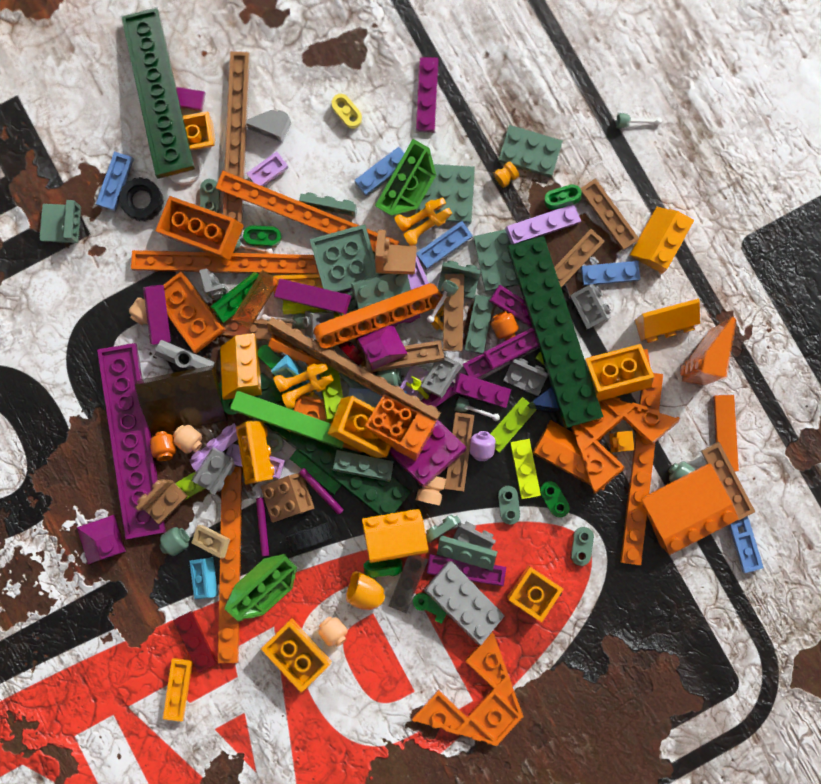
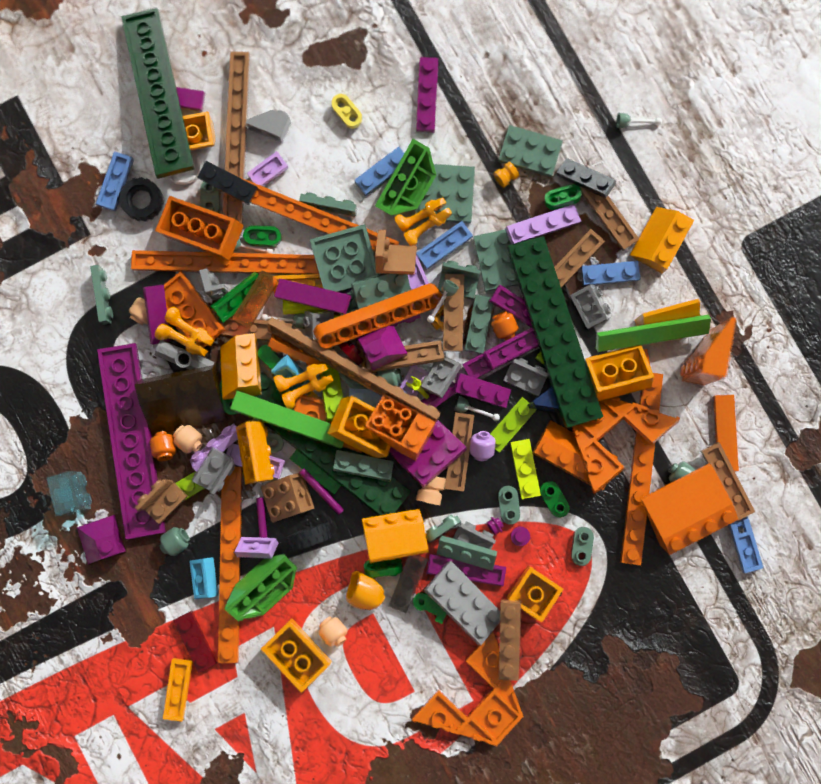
(60, 222): sand green bracket -> none
(69, 493): none -> clear light blue brick
(101, 294): none -> sand green plate
(166, 332): none -> light orange piece
(211, 541): tan plate -> none
(227, 182): none -> black plate
(256, 547): none -> lavender plate
(495, 525): none -> magenta plate
(509, 640): none -> medium nougat plate
(520, 536): none -> magenta plate
(586, 178): none -> plate
(621, 441): light orange brick -> none
(653, 333): none -> bright green tile

